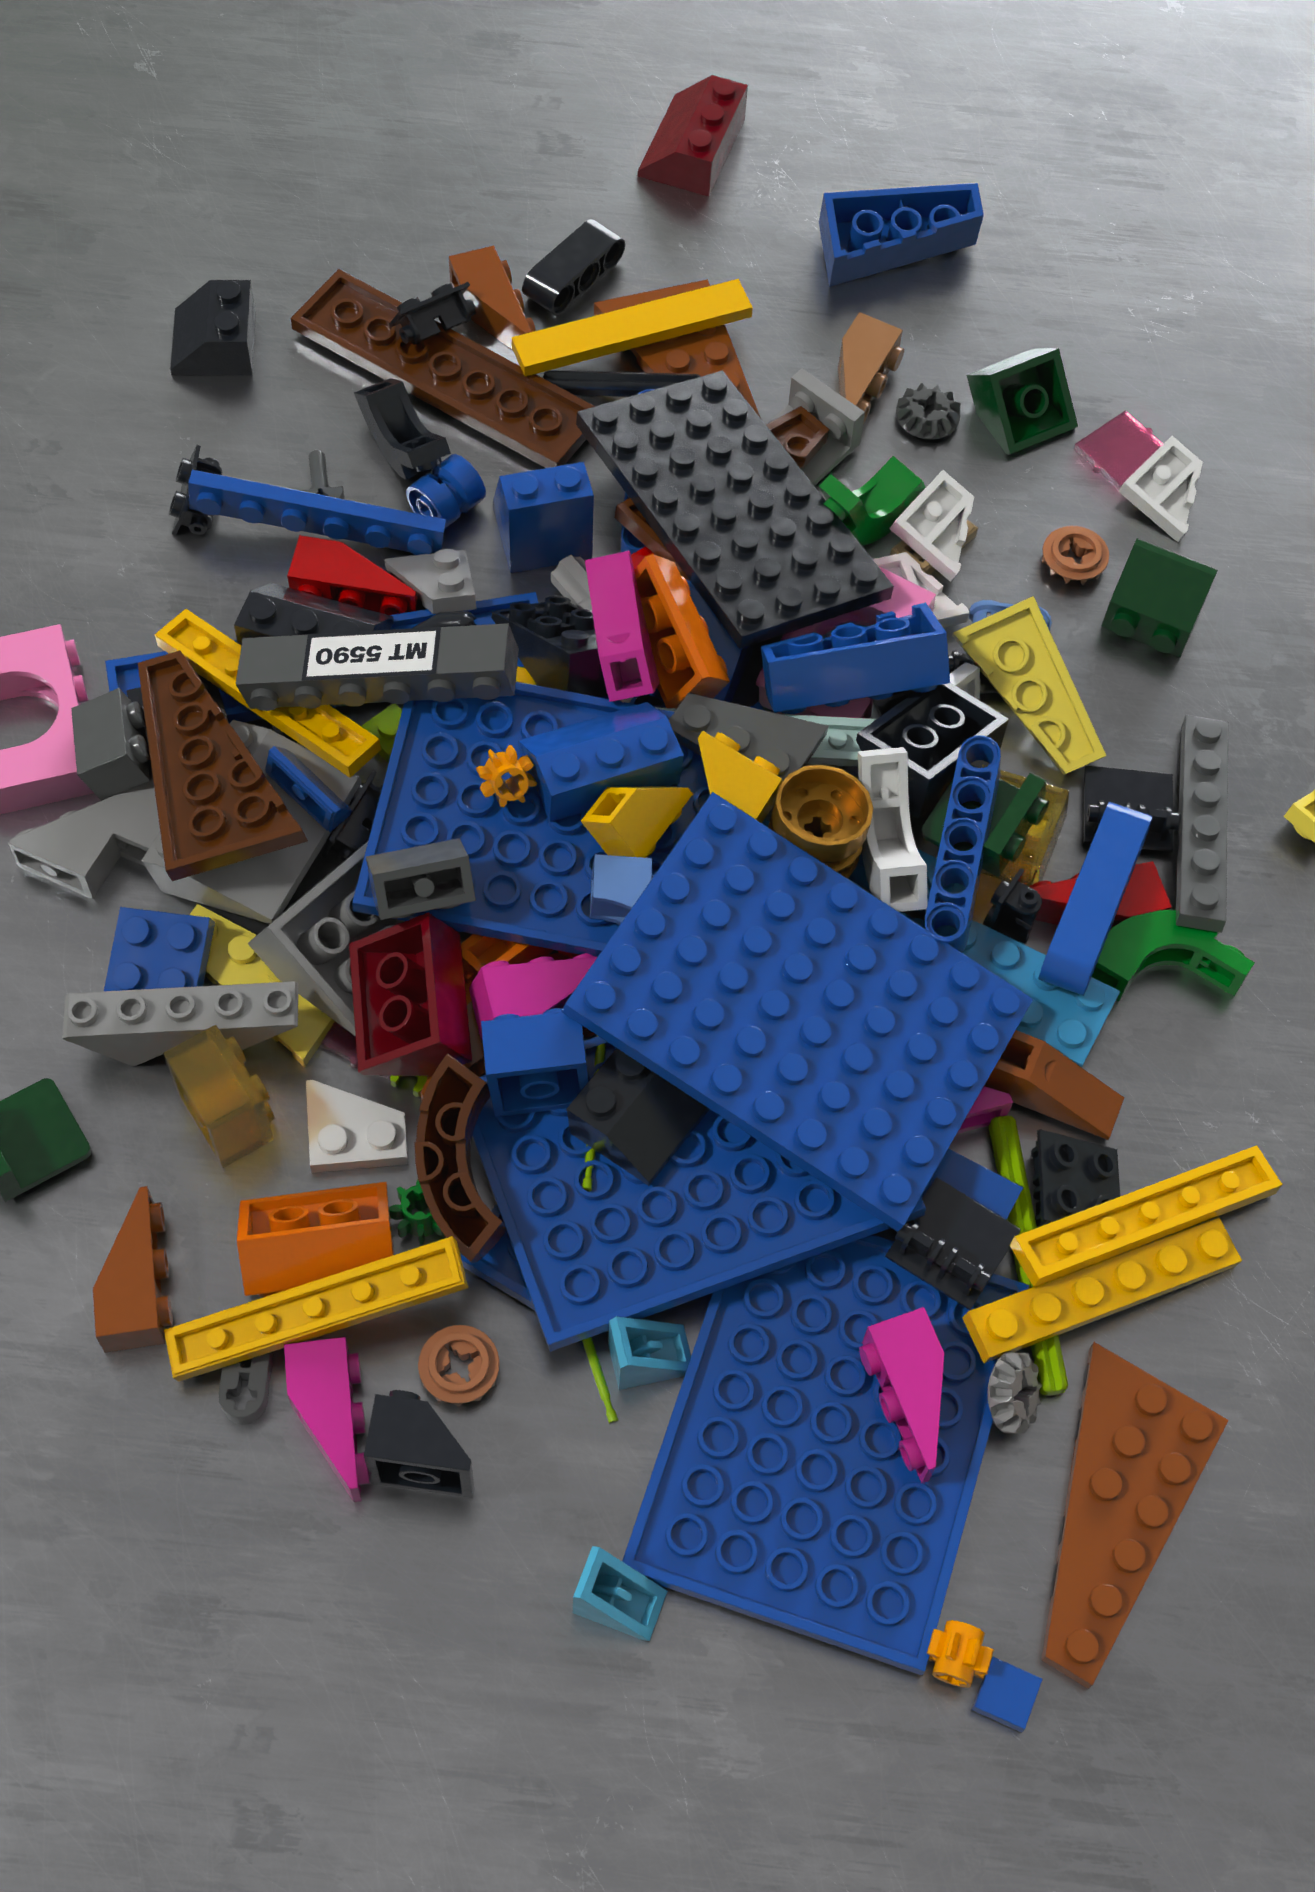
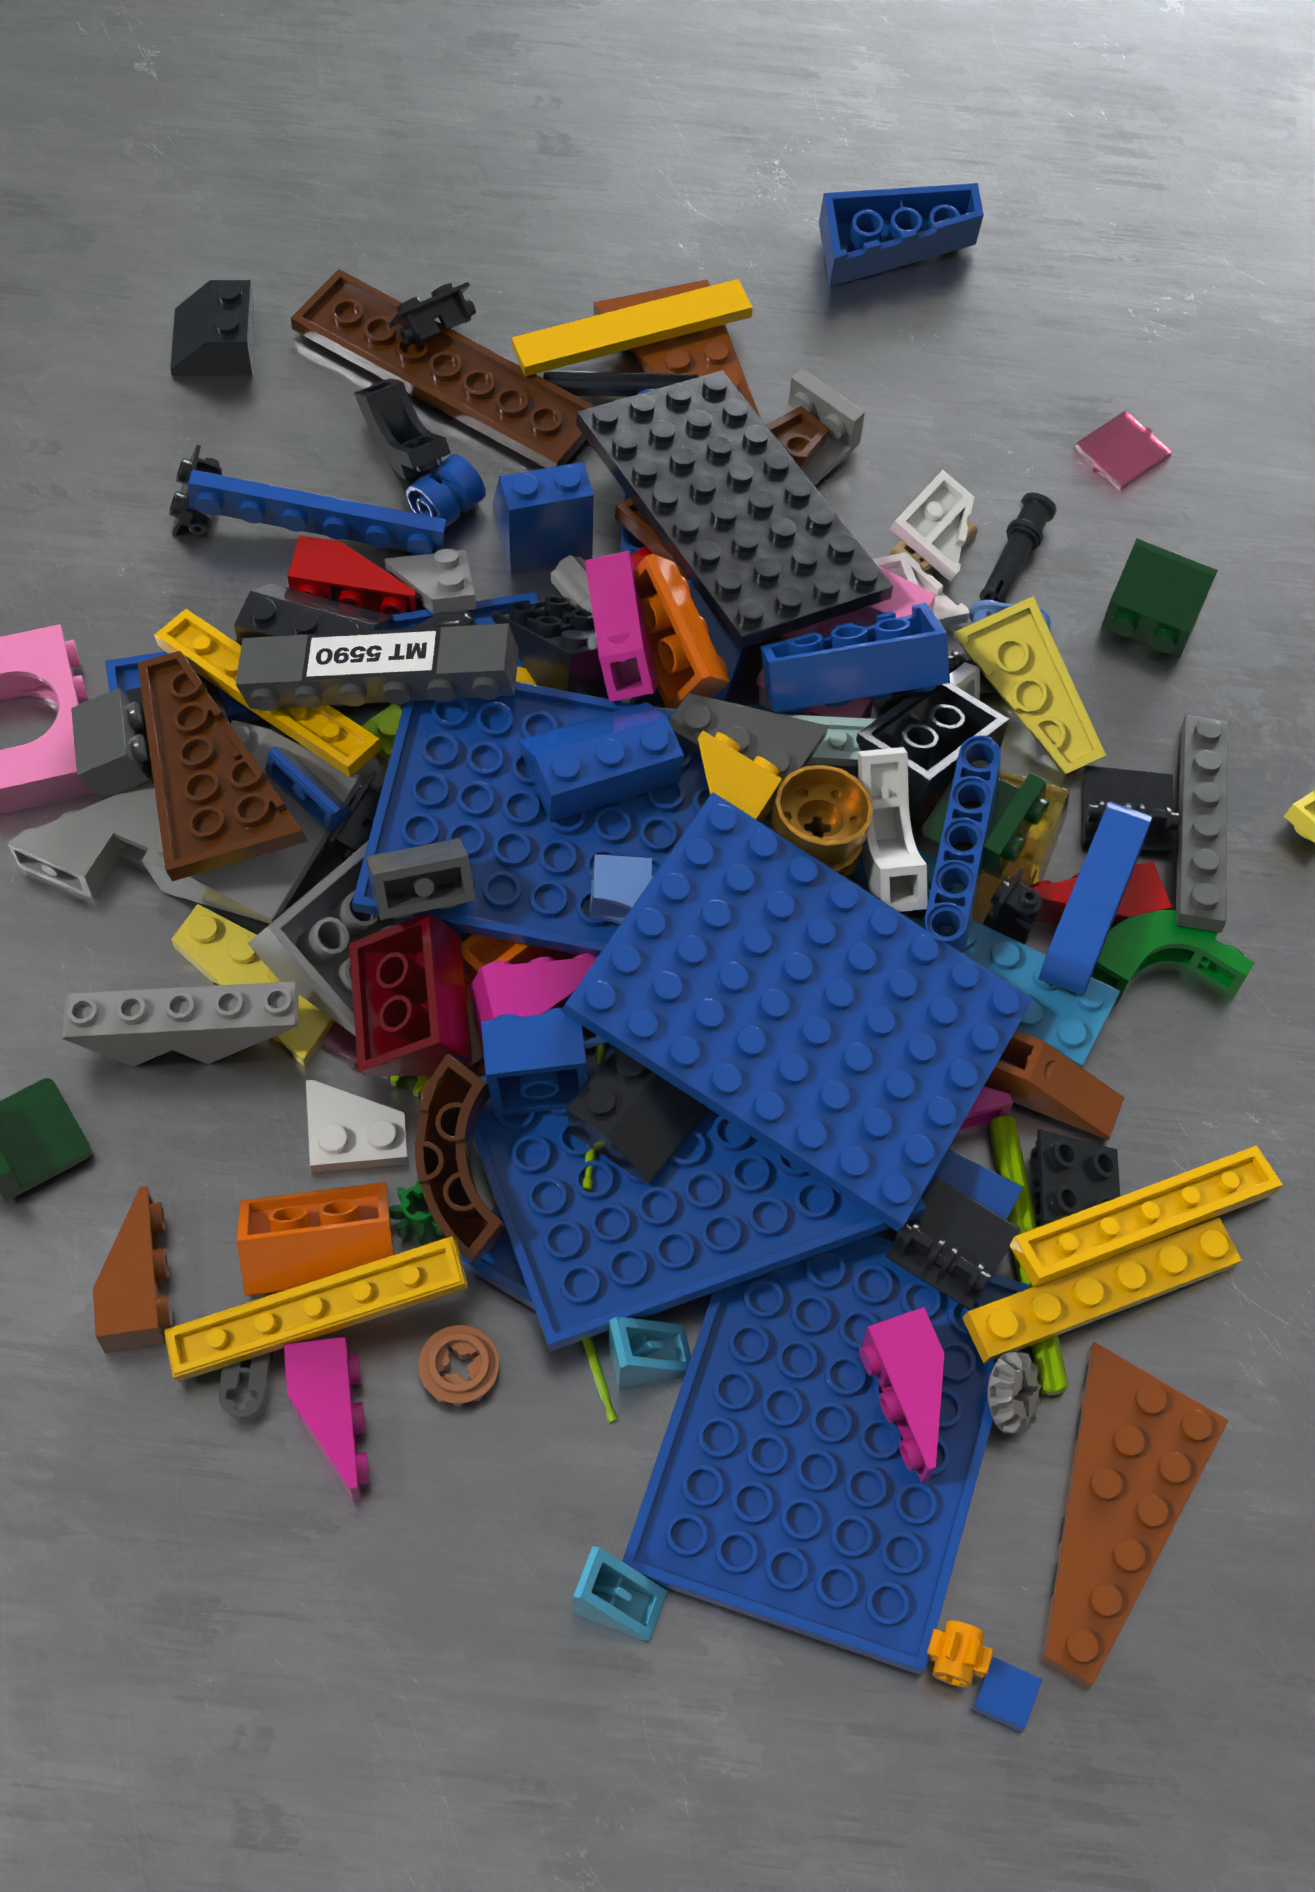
(158, 950): blue plate -> none
(221, 1094): clear yellow brick -> none
(319, 477): dark grey bar -> none
(414, 1448): black slope -> none
(490, 289): dark orange slope -> none
(509, 789): light orange gear -> none
(573, 267): black beam -> none
(634, 818): yellow slope -> none
(696, 135): dark red slope -> none
(865, 359): medium nougat slope -> none
(876, 504): green arch -> none
(939, 423): dark grey gear -> none
(1023, 535): none -> black pin
(1024, 399): dark green slope -> none
(1084, 544): nougat gear -> none
(1166, 487): white wing -> none

